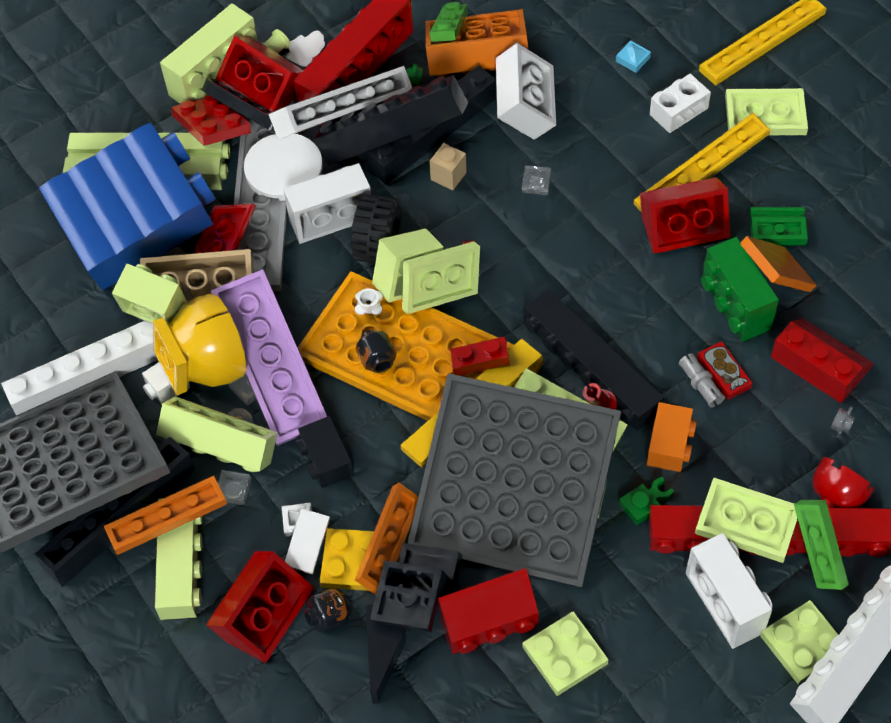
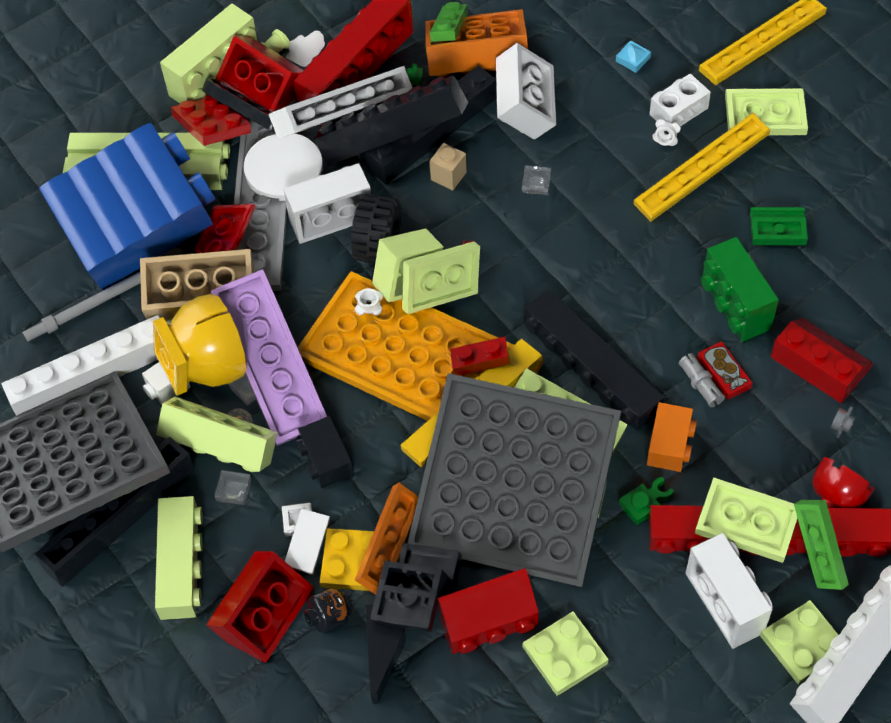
(50, 324): none -> light grey bar
(147, 294): yellowish green brick -> none
(165, 515): orange plate -> none
(376, 351): black head -> none
(599, 397): red pin -> none
(663, 138): none -> white plate
(686, 214): red slope -> none
(778, 264): orange tile -> none

